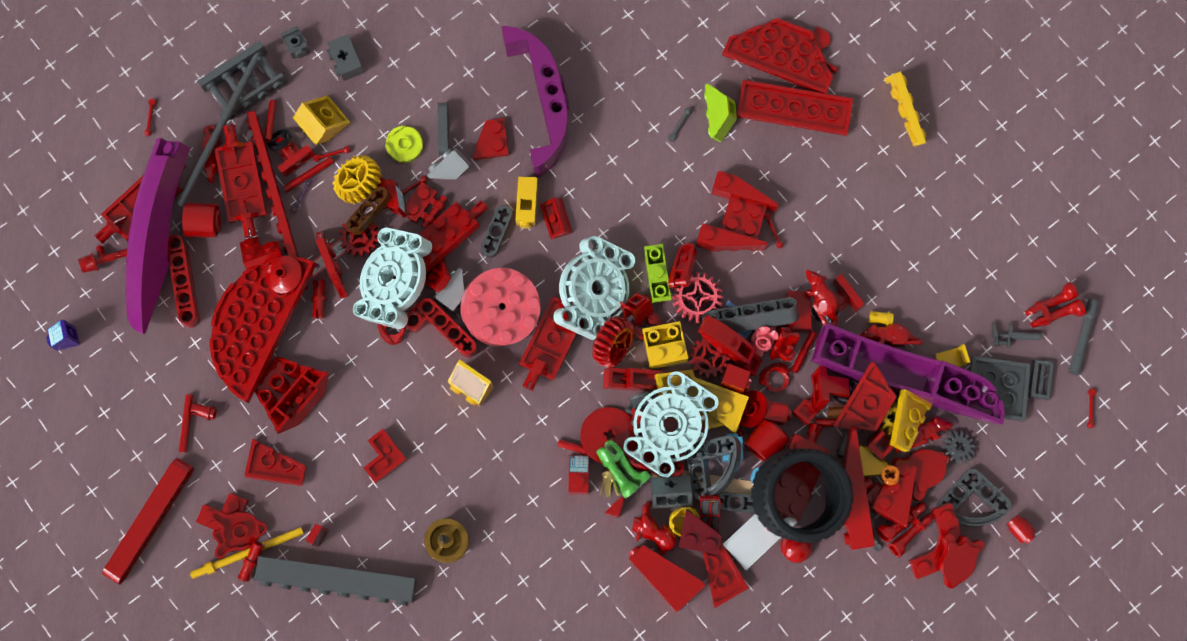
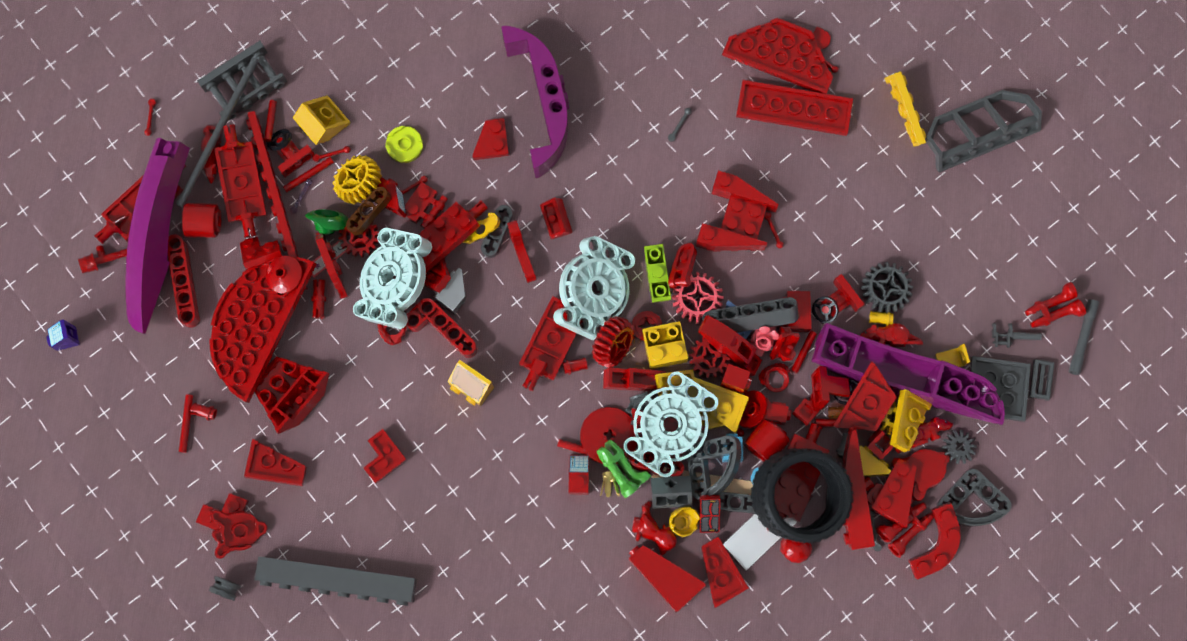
(148, 521): red beam -> none
(210, 567): yellow bar -> none
(224, 588): none -> dark grey wheel
(250, 561): red pin -> none
(292, 36): dark grey brick -> none
(317, 535): red tile -> none
(327, 220): none -> green hat
(341, 48): dark grey brick -> none
(443, 128): dark grey beam -> none
(446, 540): pearl gold wheel -> none
(450, 167): light grey slope -> none
(491, 223): none -> yellow piece
(517, 241): none -> red beam
(518, 302): coral piece -> none
(526, 201): yellow brick -> none
(575, 365): none -> red pin
(615, 509): red slope -> none
(638, 306): red window -> none
(698, 535): dark red wing -> none
(720, 112): lime slope -> none
(825, 300): red animal -> none
(879, 286): none -> dark grey gear
(890, 481): orange bush -> none
(958, 558): red tile -> none
(988, 142): none -> dark grey plate
(1021, 529): red brick -> none
(1091, 392): red hinge -> none

